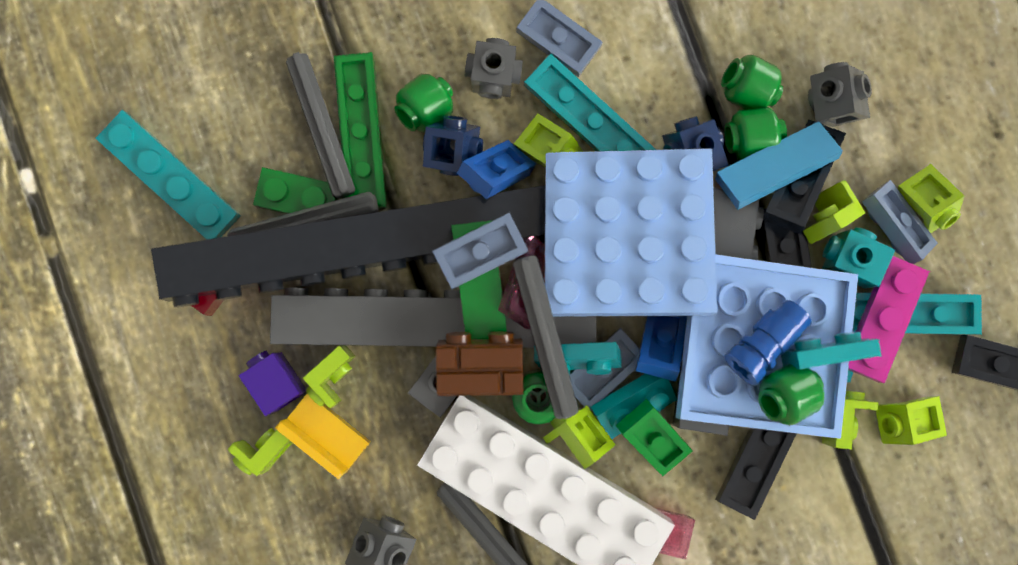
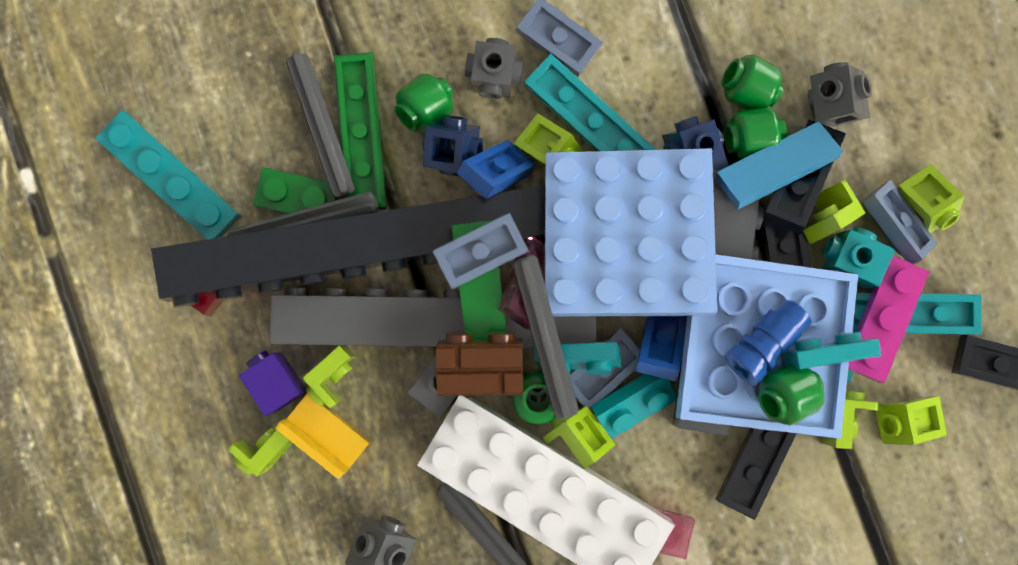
(654, 437): green plate -> none

